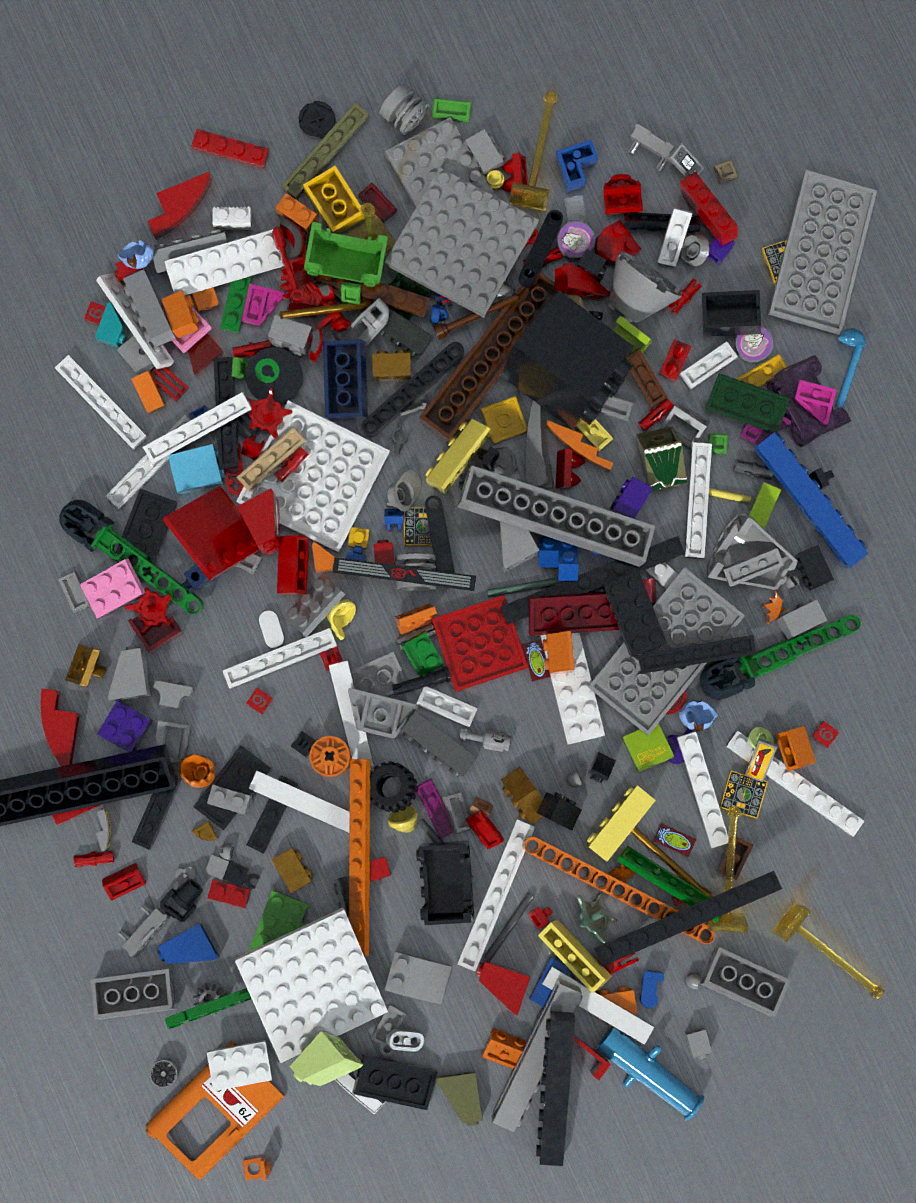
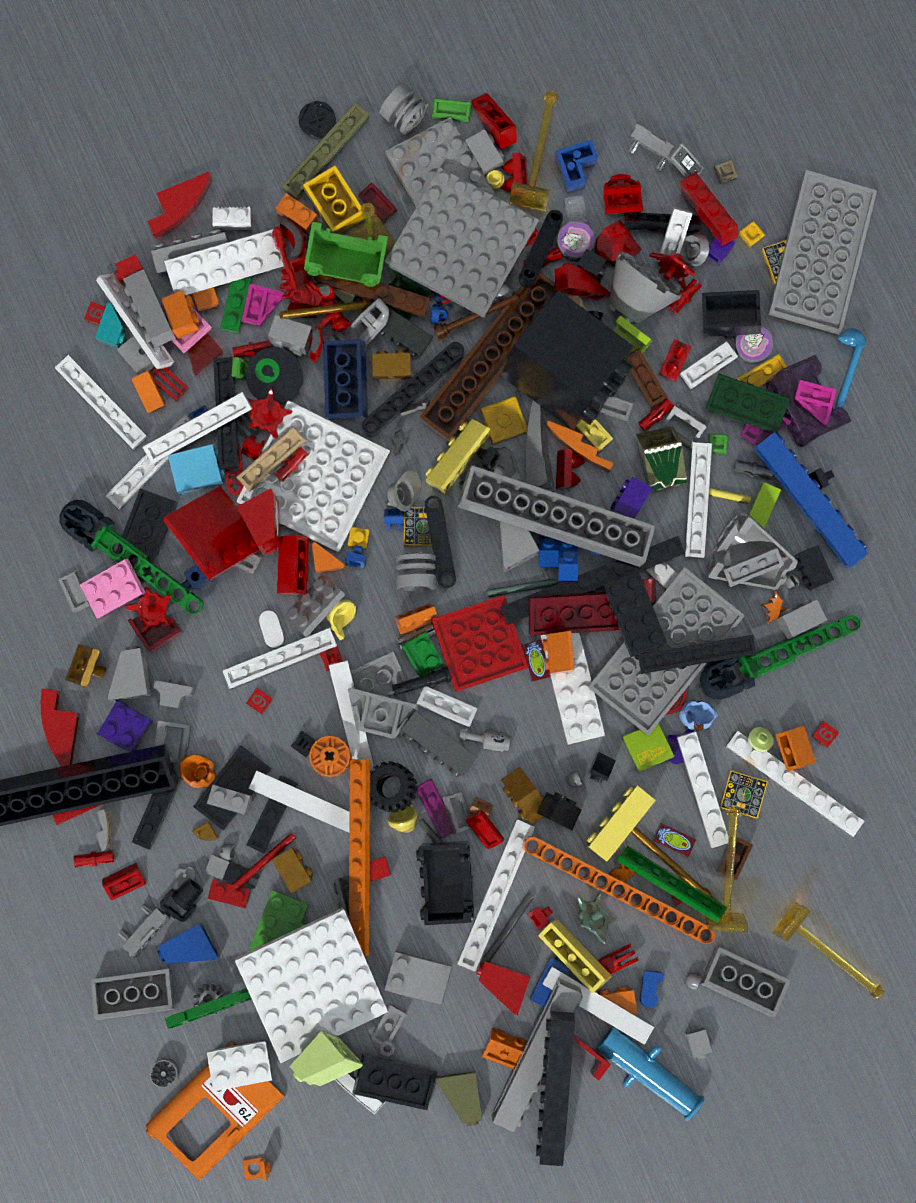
(136, 254): light blue hair -> none
(230, 148): red plate -> none
(263, 861): none -> red bar
(351, 293): bright green tile -> none
(384, 552): red brick -> none
(403, 1039): light grey plate -> none
(404, 574): black sticker -> none
(495, 121): none -> red slope
(673, 266): none -> red piece
(688, 918): black plate -> none
(751, 234): none -> yellow tile
(761, 760): slope -> none

